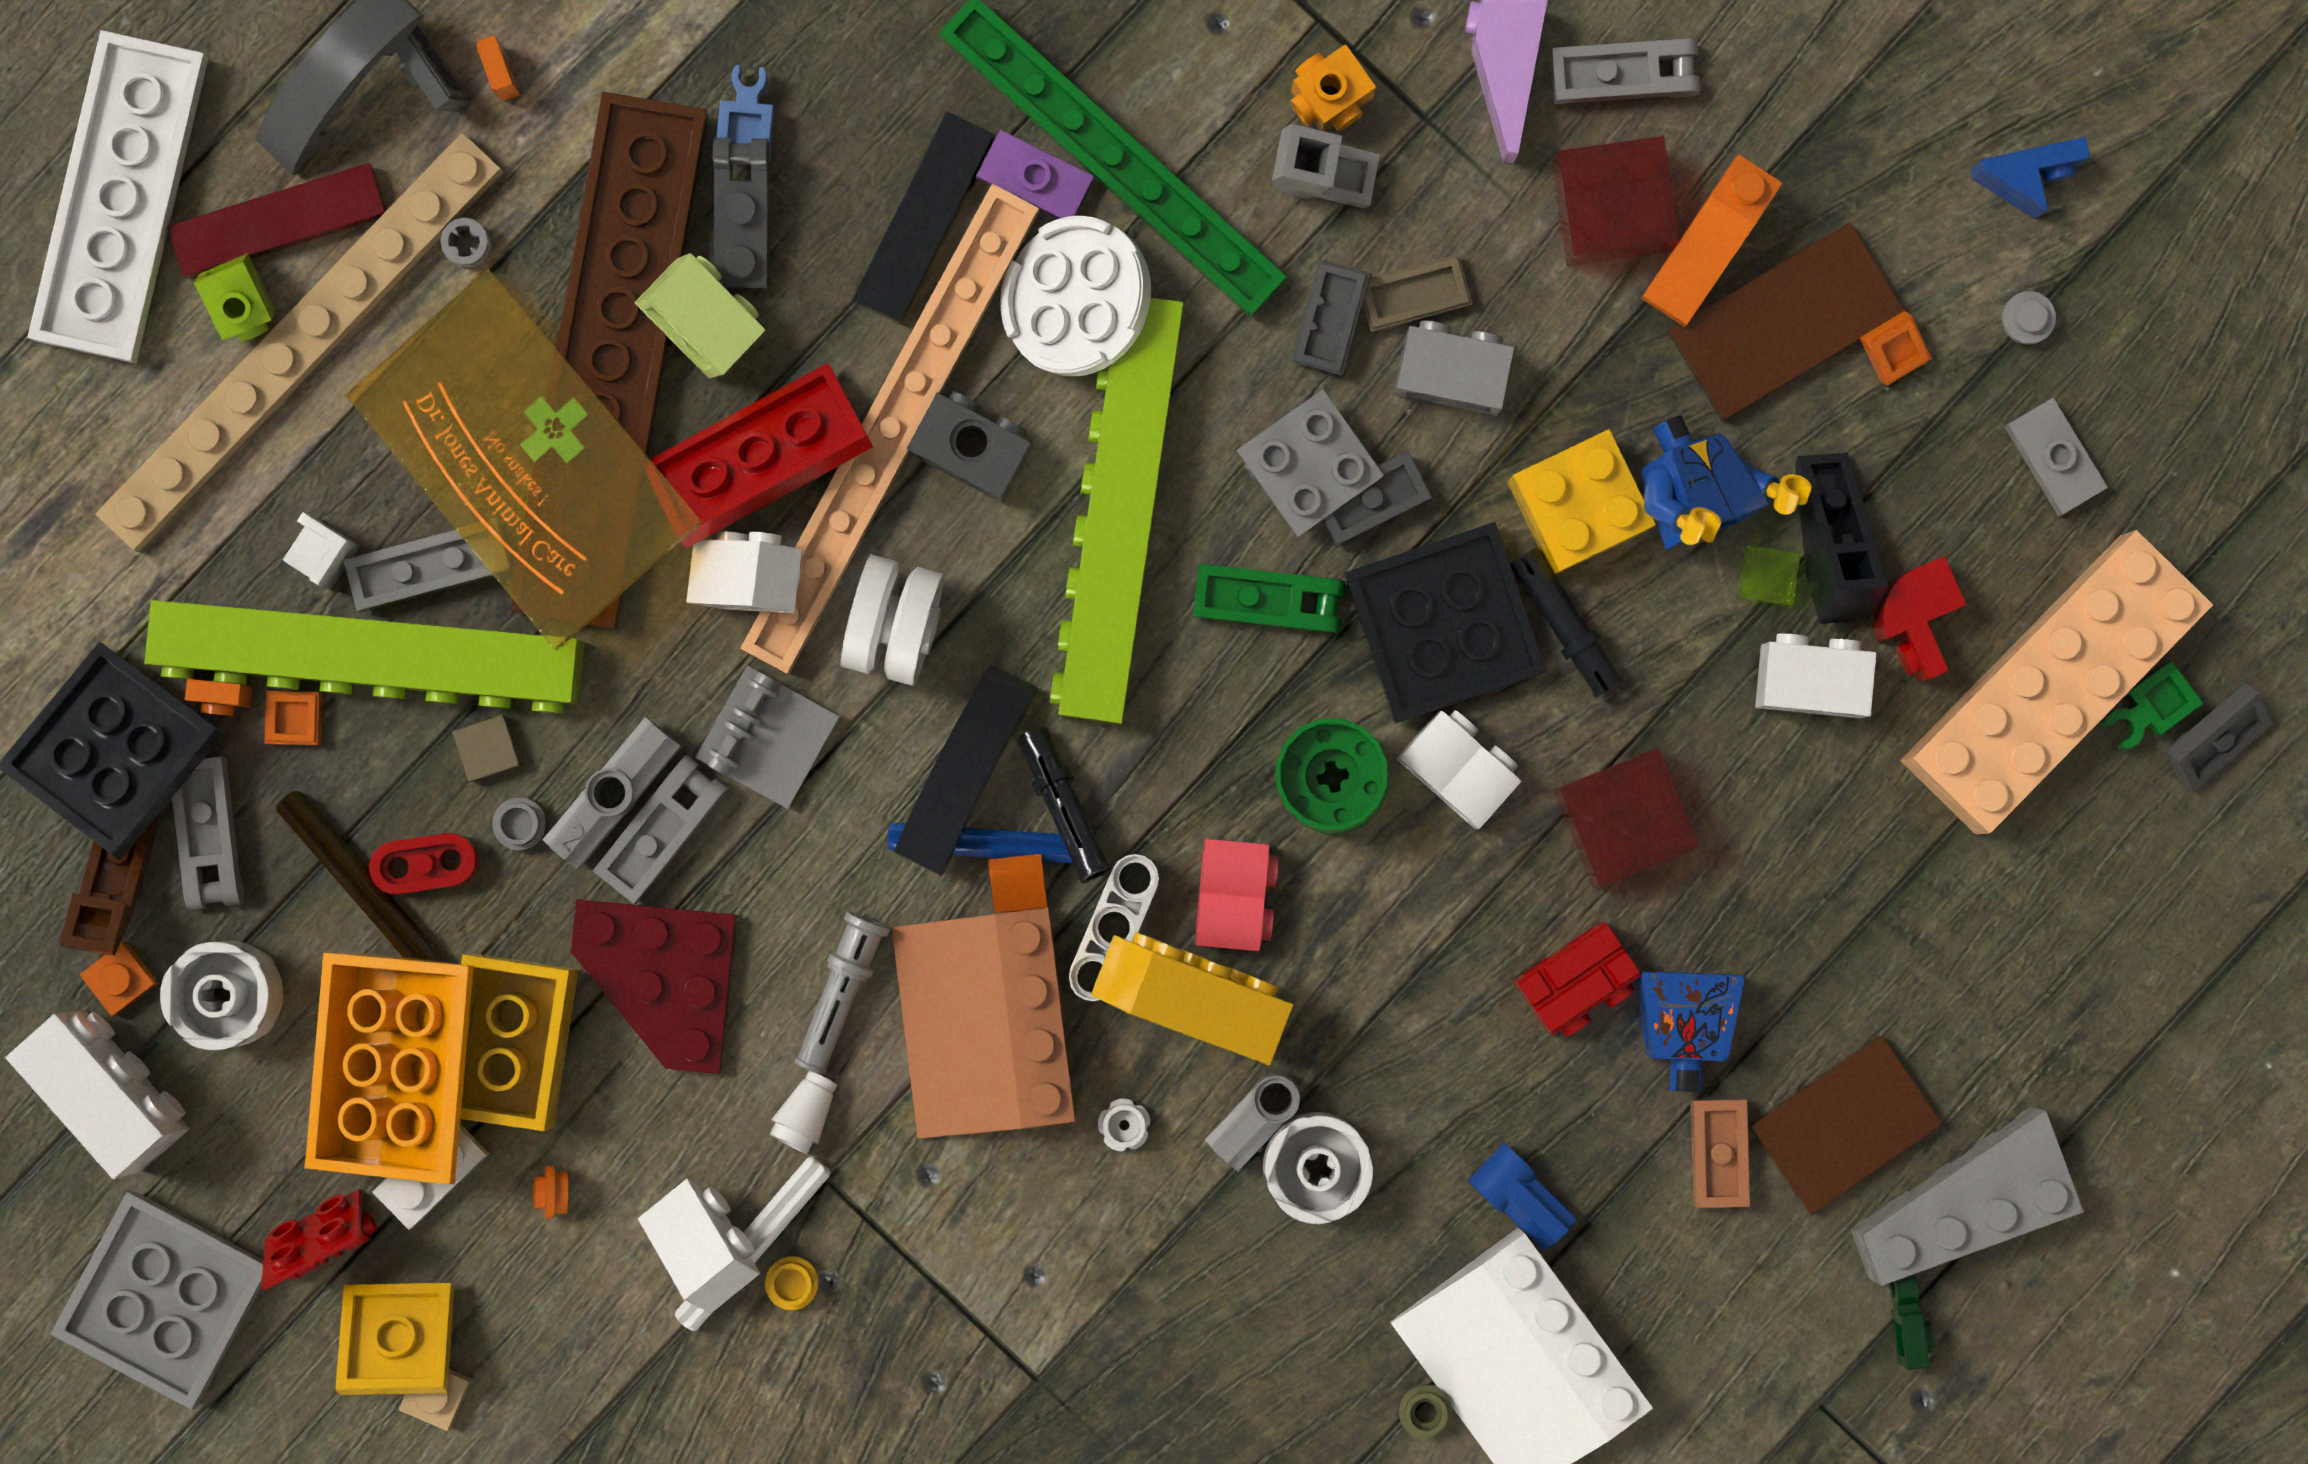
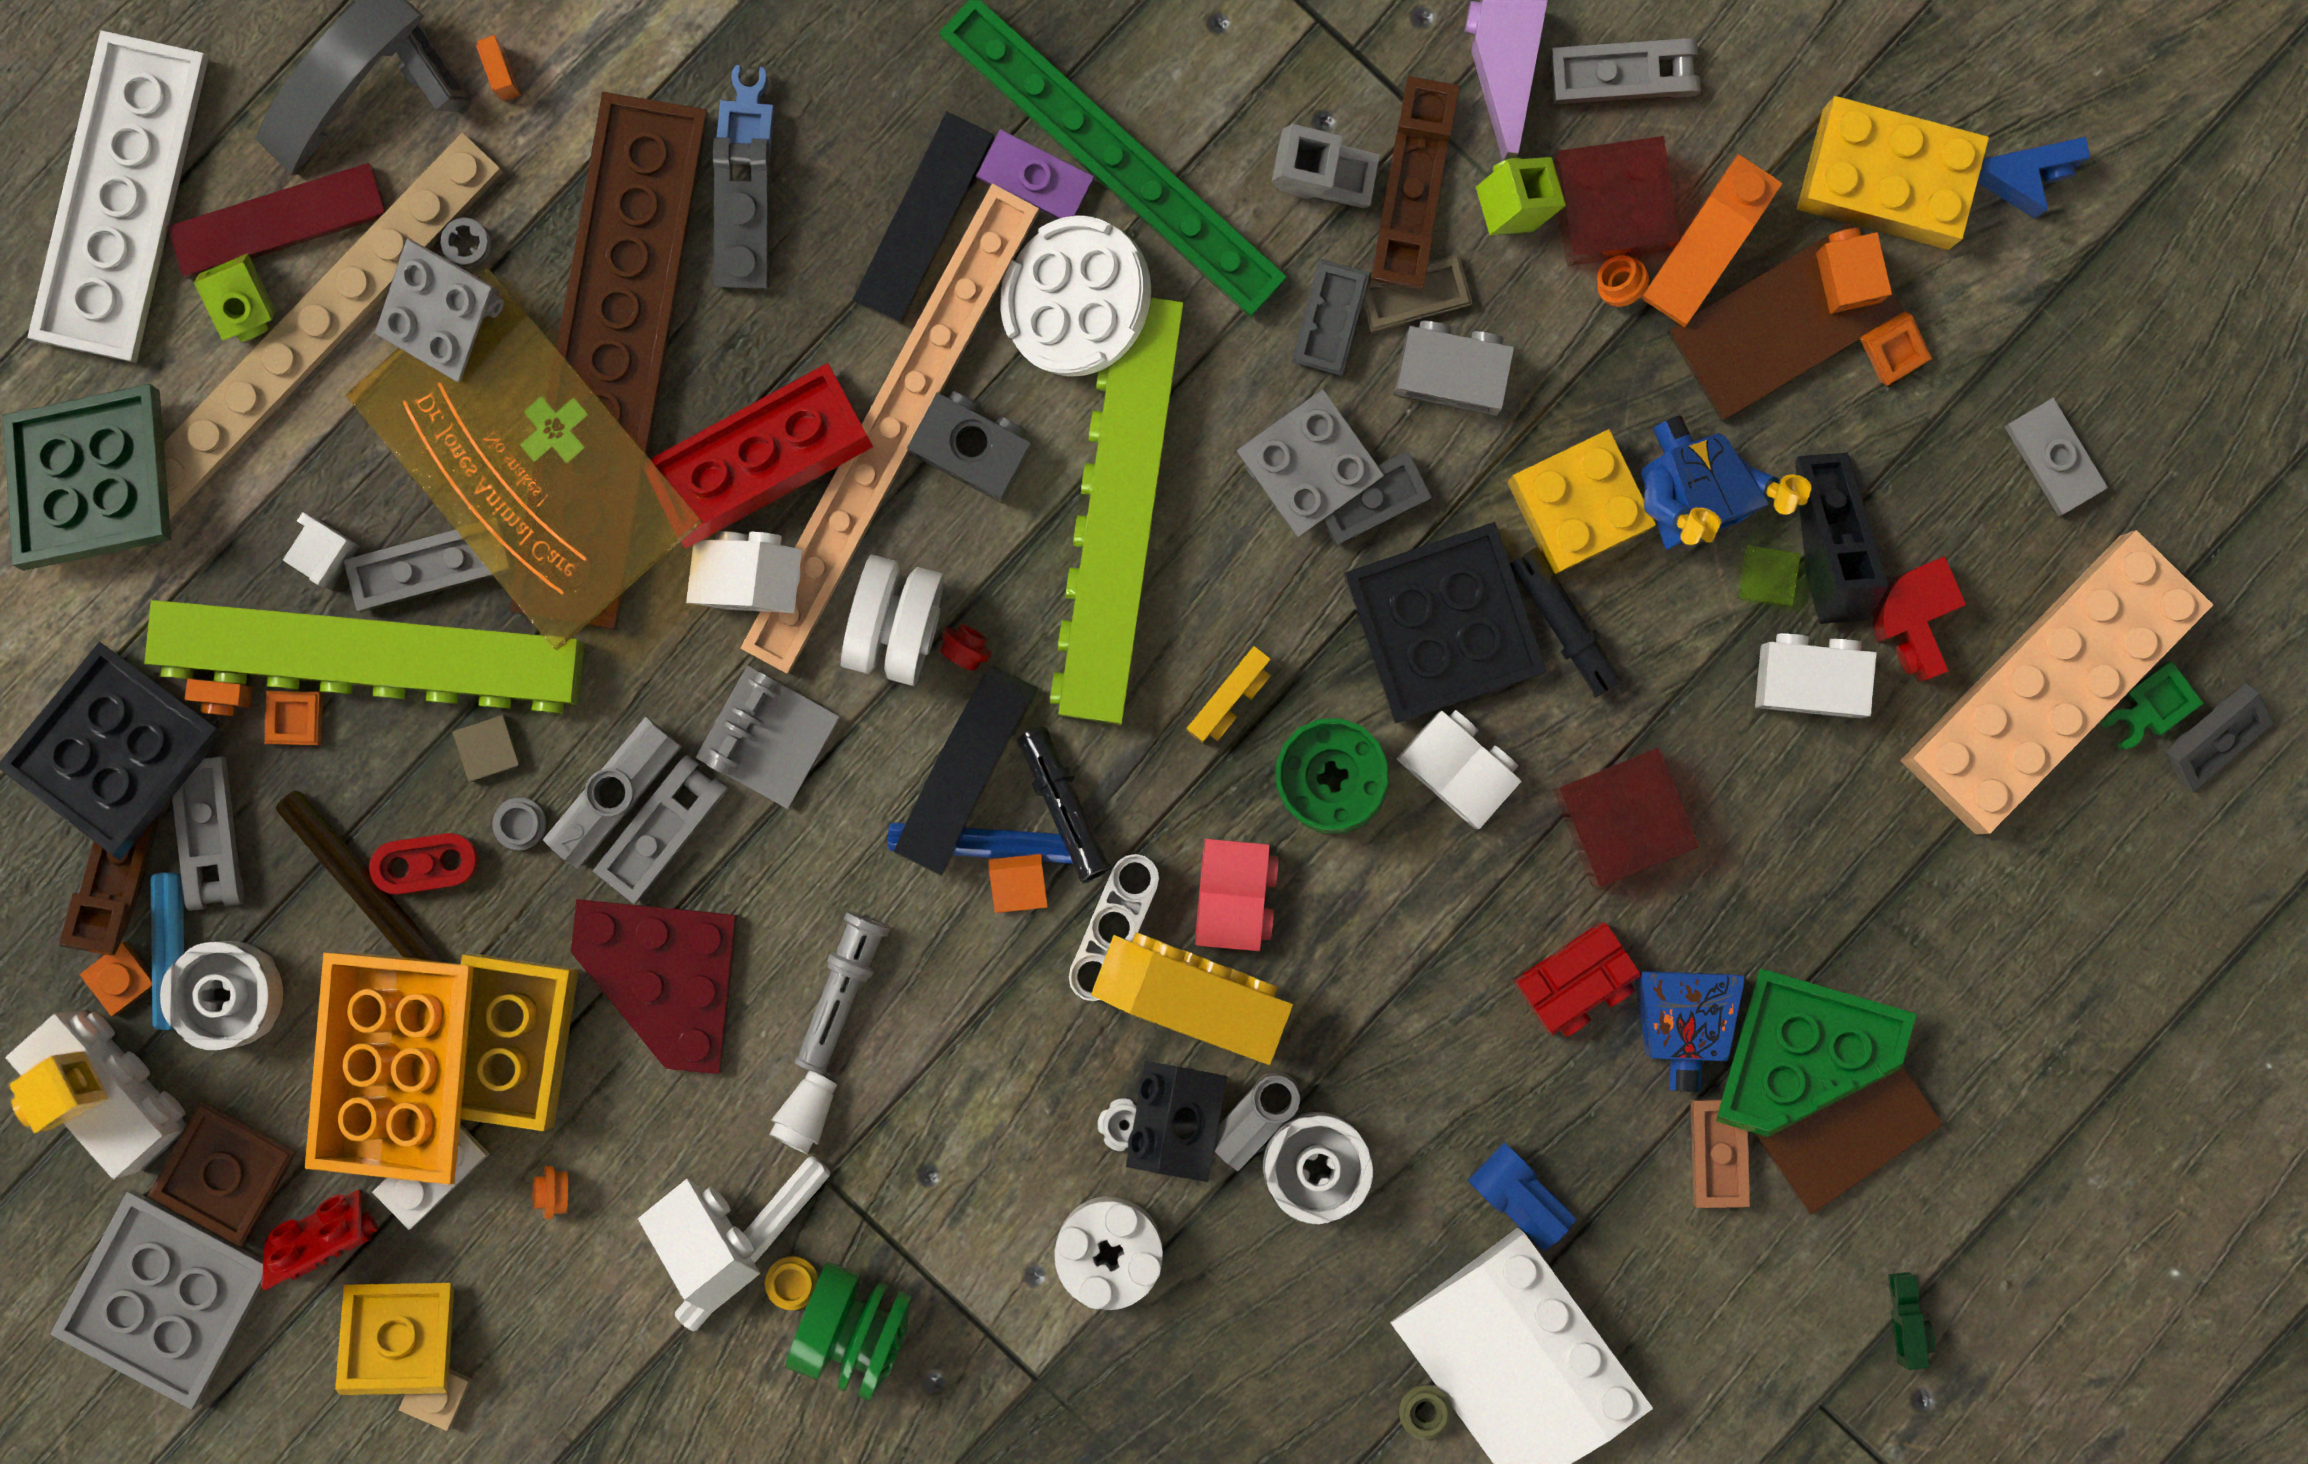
(56, 1091): none -> yellow slope
(86, 477): none -> dark green plate
(166, 935): none -> dark azure axle
(222, 1173): none -> reddish brown plate
(436, 309): none -> light grey hinge
(701, 314): yellowish green brick -> none
(849, 1331): none -> green wheel
(964, 646): none -> red plate
(984, 1023): nougat slope -> none
(1098, 1282): none -> white brick
(1176, 1121): none -> black brick
(1216, 714): none -> yellow plate
(1266, 598): green plate -> none
(1337, 73): light orange brick -> none
(1414, 183): none -> reddish brown slope
(1520, 195): none -> lime brick
(1622, 280): none -> orange plate
(1807, 1051): none -> green plate
(1853, 270): none -> orange brick
(1892, 173): none -> yellow brick
(1983, 1198): light grey wedge -> none
(2028, 317): light grey plate -> none

